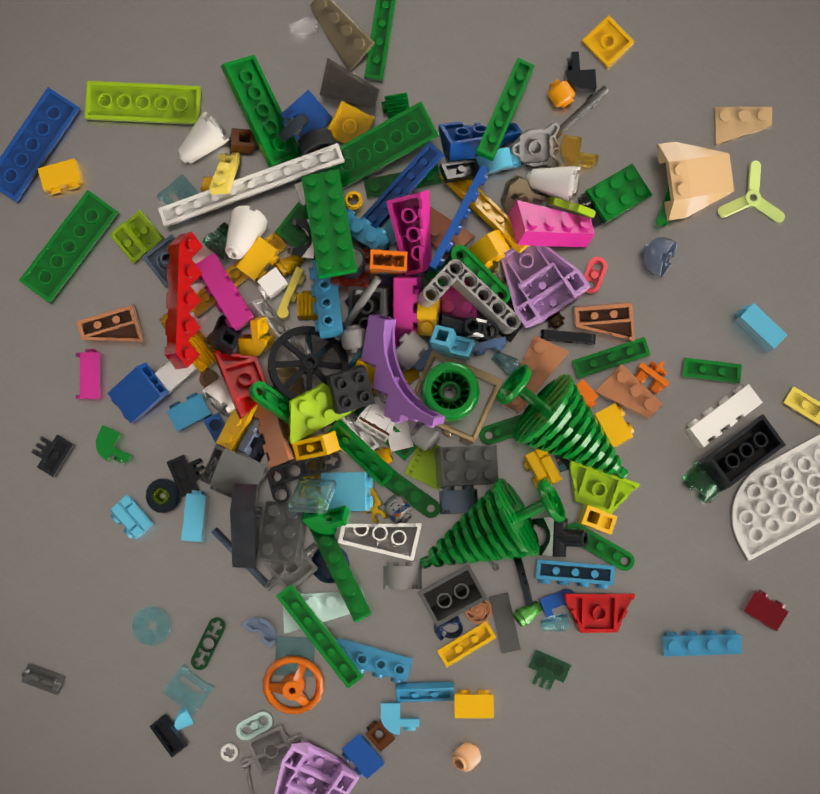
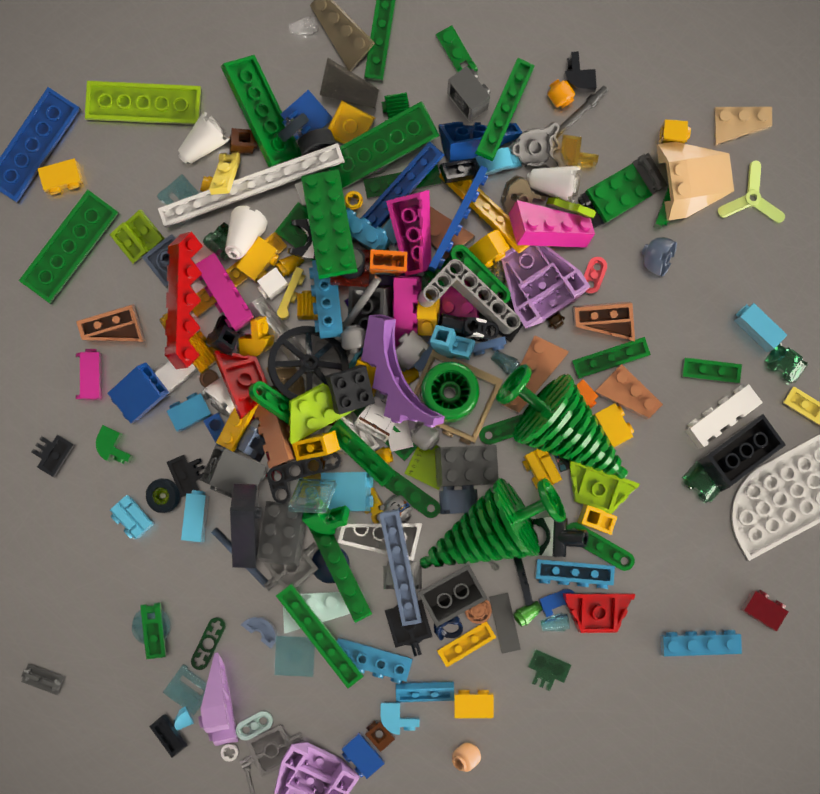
(153, 631): none -> green plate
(216, 708): none -> lavender wedge
(292, 685): orange piece -> none
(400, 567): none -> sand blue plate
(408, 634): none -> black plate
(455, 49): none -> green plate
(468, 93): none -> dark grey brick
(568, 337): black beam -> none
(607, 41): yellow tile -> none
(650, 173): none -> dark grey hinge
(658, 381): orange hips -> none
(674, 131): none -> yellow brick
(787, 362): none -> clear green cylinder

